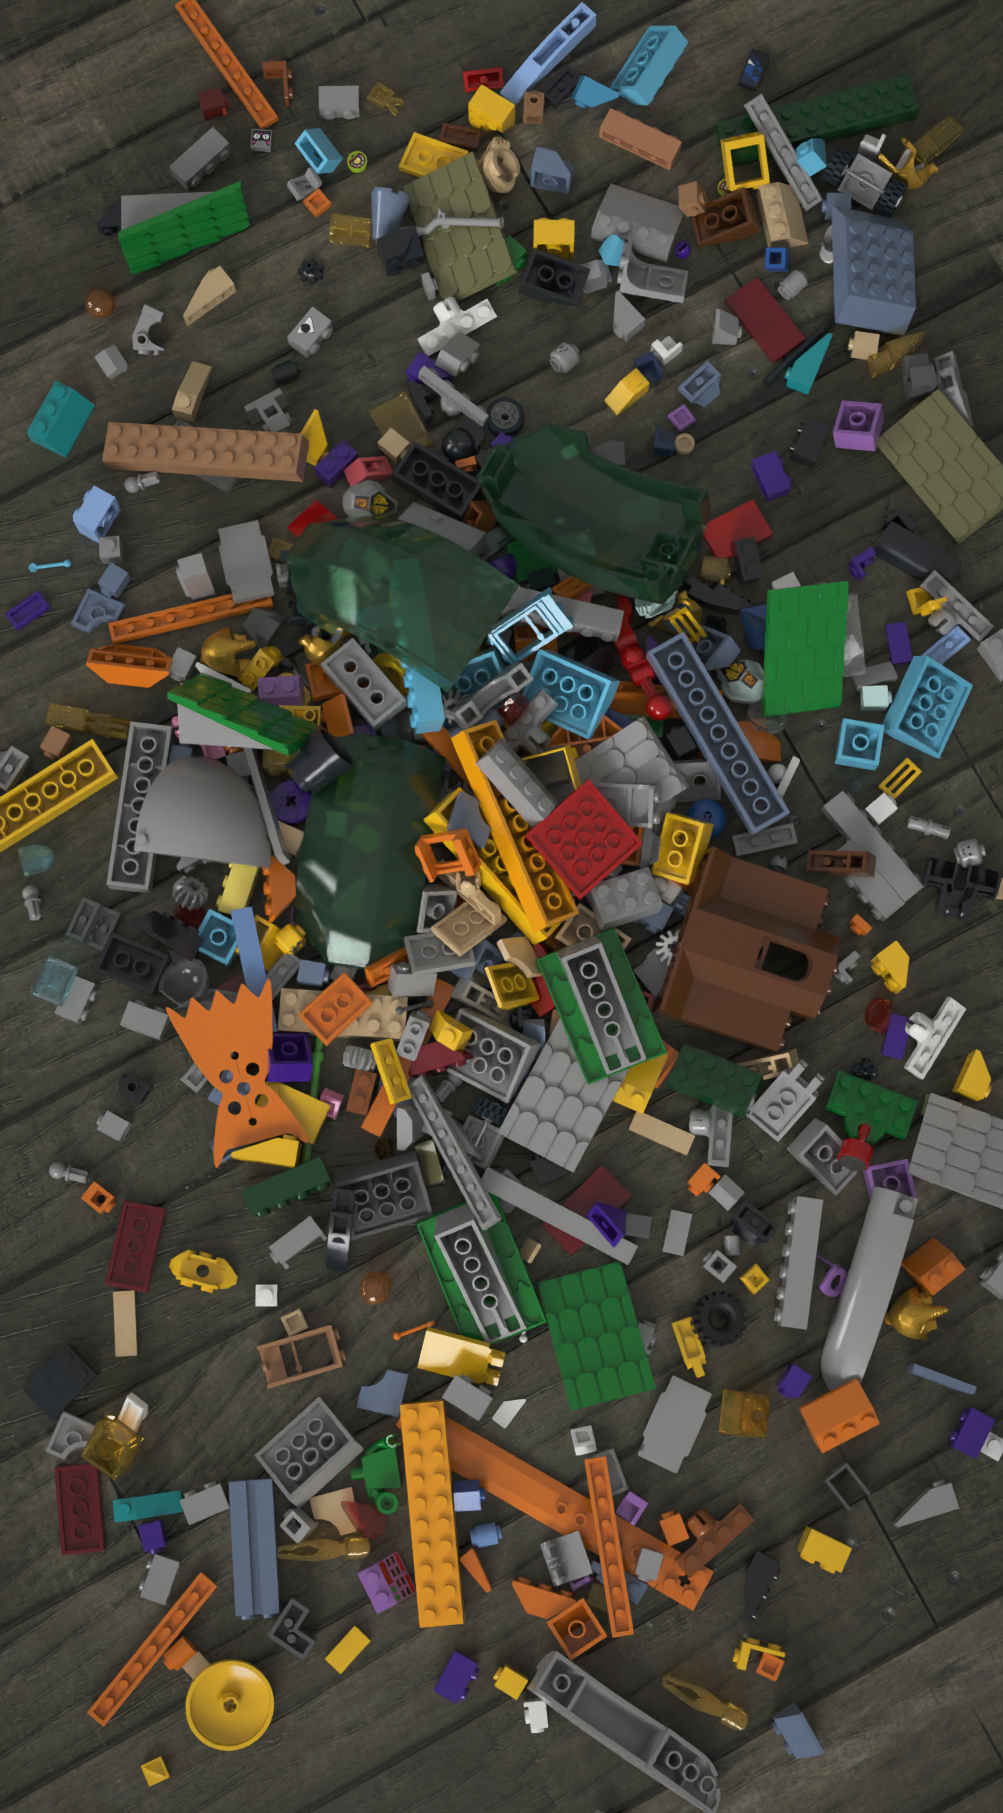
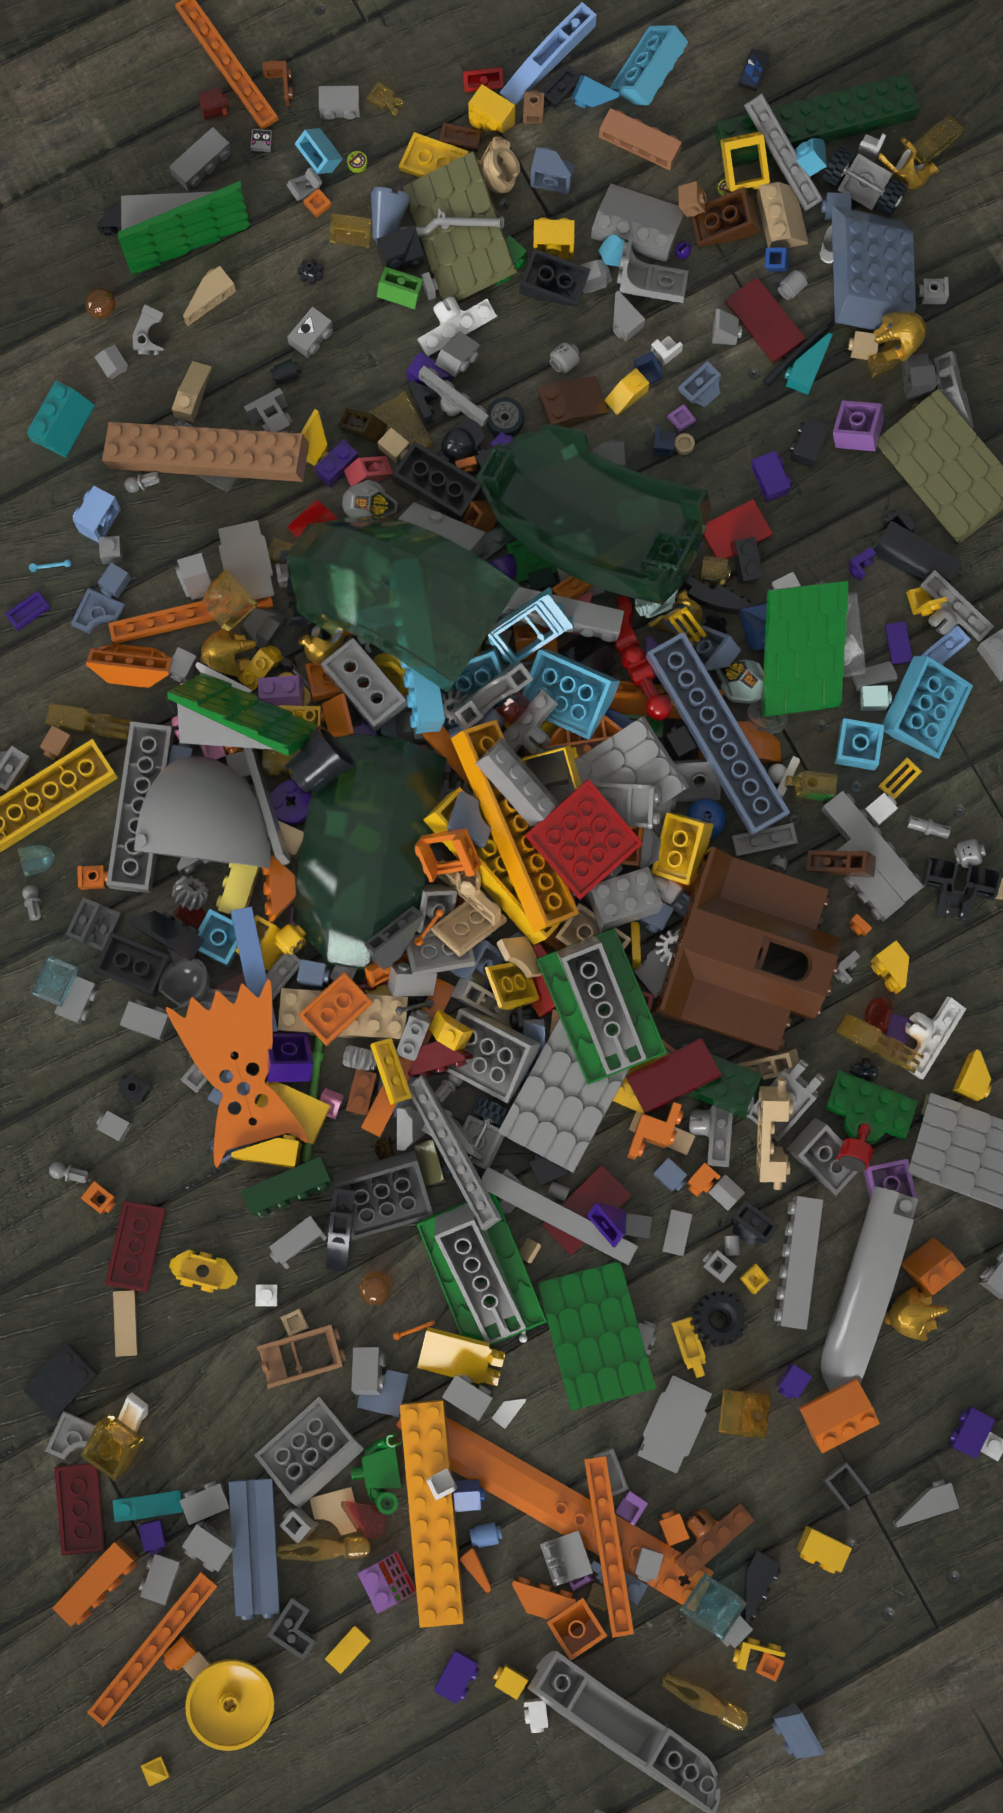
(86, 883): none -> orange brick
(92, 1586): none -> orange brick
(208, 1546): none -> light grey brick
(228, 600): none -> clear yellow slope
(363, 425): none -> dark brown arch
(367, 1371): none -> light grey brick
(393, 939): none -> dark grey slope
(399, 287): none -> bright green brick
(419, 940): none -> orange hinge
(441, 1484): none -> white panel
(558, 1191): none -> light grey hinge
(572, 401): none -> reddish brown slope
(583, 1440): white slope -> none
(635, 945): none -> yellow tile
(655, 1131): none -> orange bracket
(670, 1175): none -> sand blue brick
(673, 1076): none -> dark red tile
(713, 1607): none -> clear light blue brick
(737, 1632): none -> light grey brick
(770, 1159): none -> tan brick
(813, 785): none -> clear yellow torso
(836, 1269): medium lavender piece -> none
(873, 1040): none -> clear yellow arm
(903, 326): none -> pearl gold piece
(931, 296): none -> light grey brick
(940, 1378): sand blue tile -> none

